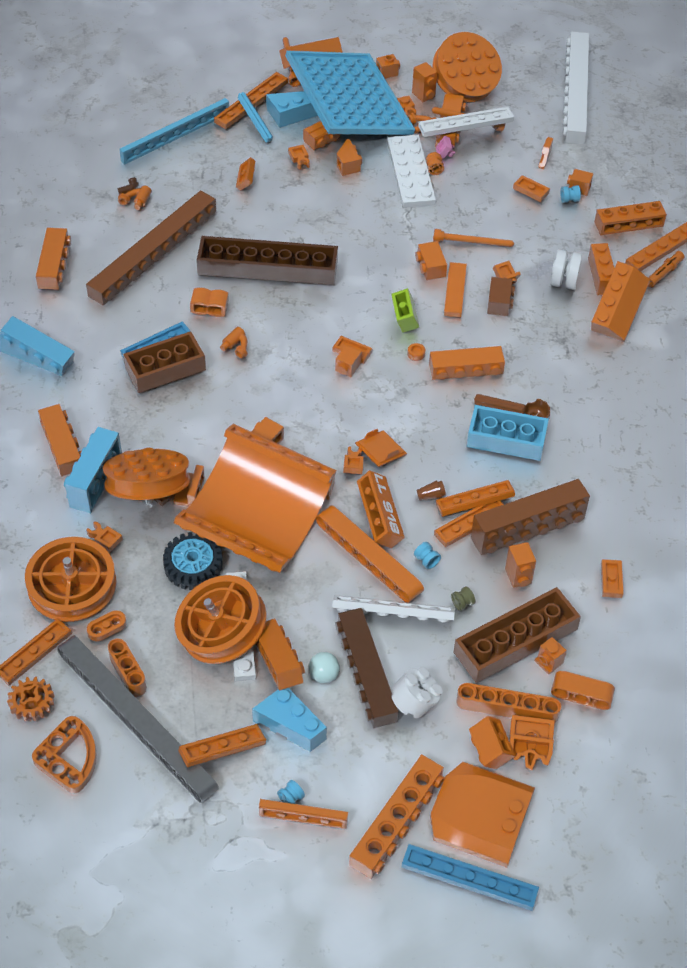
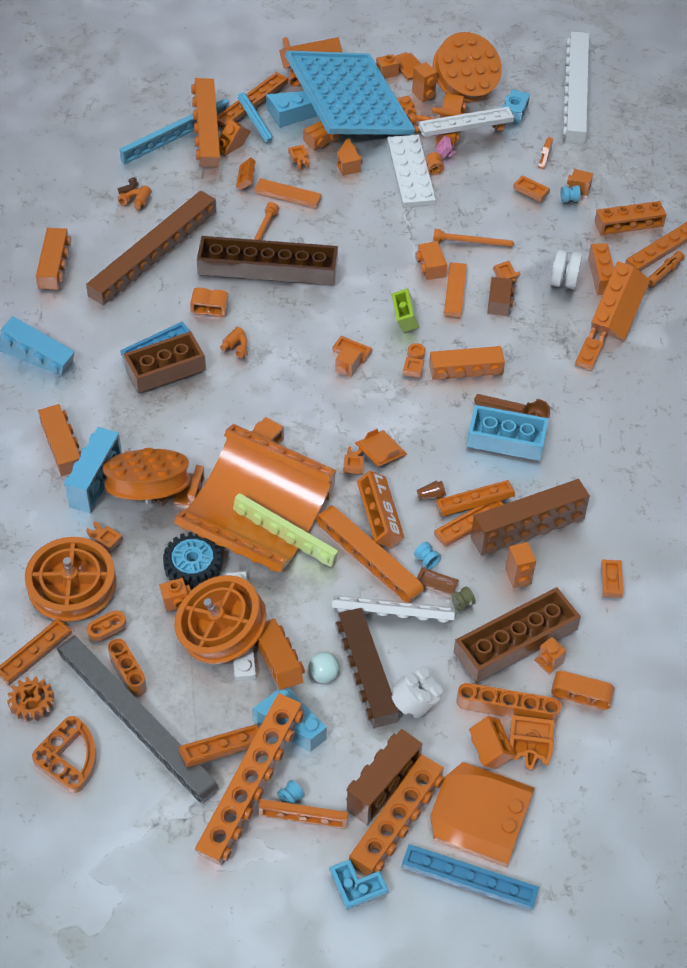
(174, 593): none -> orange brick
(206, 122): none -> orange brick
(232, 137): none -> orange slope
(271, 210): none -> orange piece
(281, 708): none -> orange brick
(285, 530): none -> yellowish green plate
(288, 193): none -> orange tile
(355, 890): none -> medium azure brick
(382, 776): none -> dark orange brick
(407, 63): none -> orange window
(413, 367): none -> orange plate
(437, 582): none -> dark orange tile
(518, 104): none -> medium azure brick
(590, 350): none -> orange hinge

